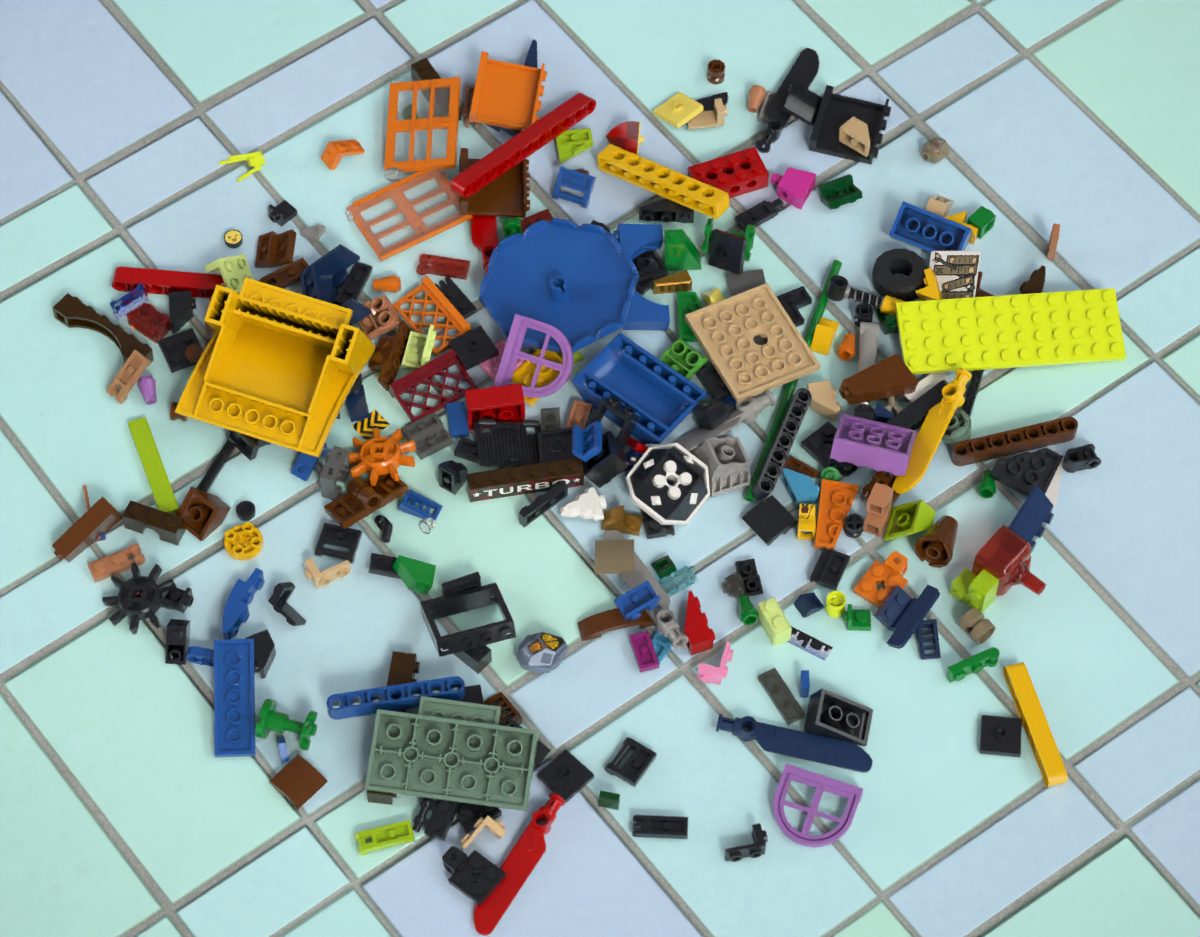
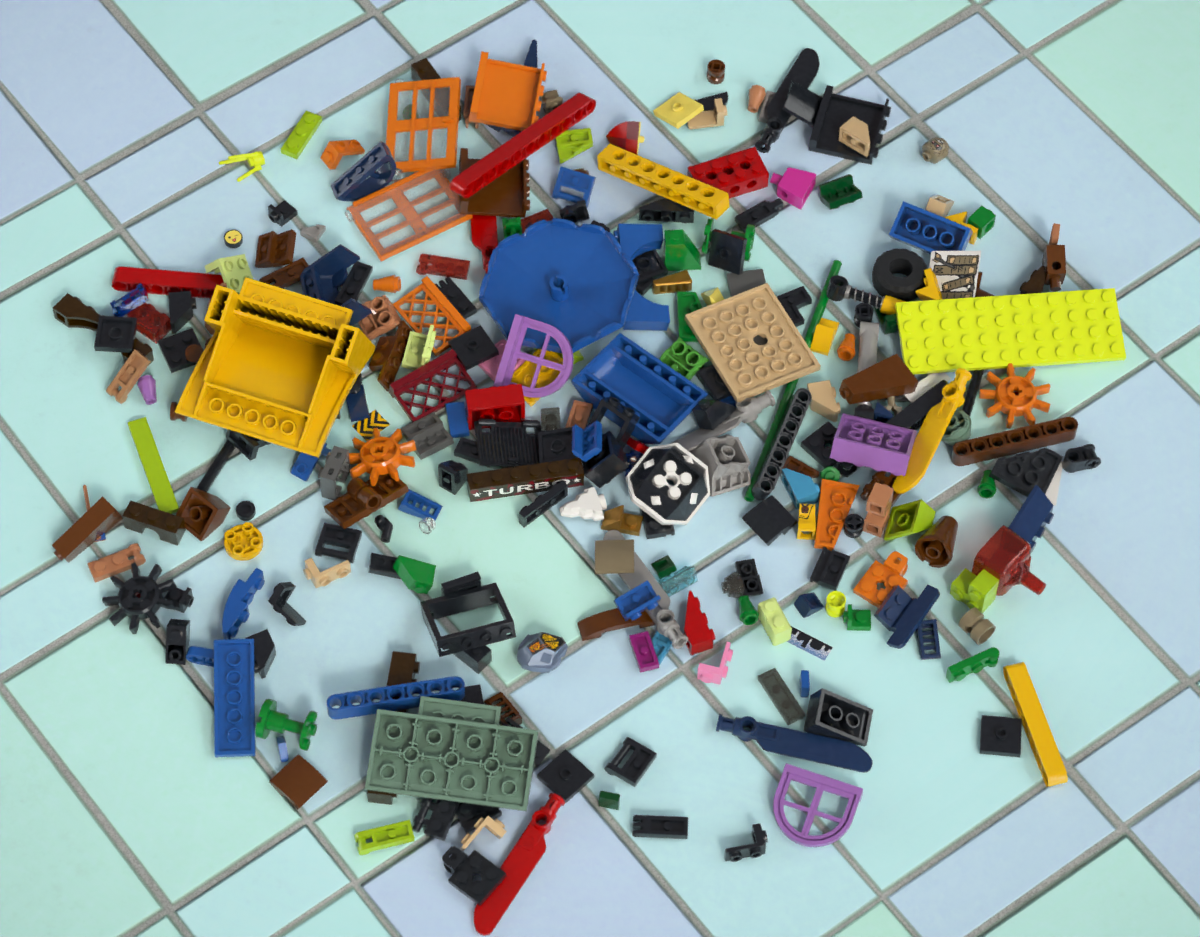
(115, 334): none -> black plate
(301, 134): none -> lime plate
(355, 182): none -> dark blue window
(550, 101): none -> dark tan bracket
(575, 212): none -> black plate
(1015, 396): none -> orange gear
(1055, 265): none -> reddish brown torso

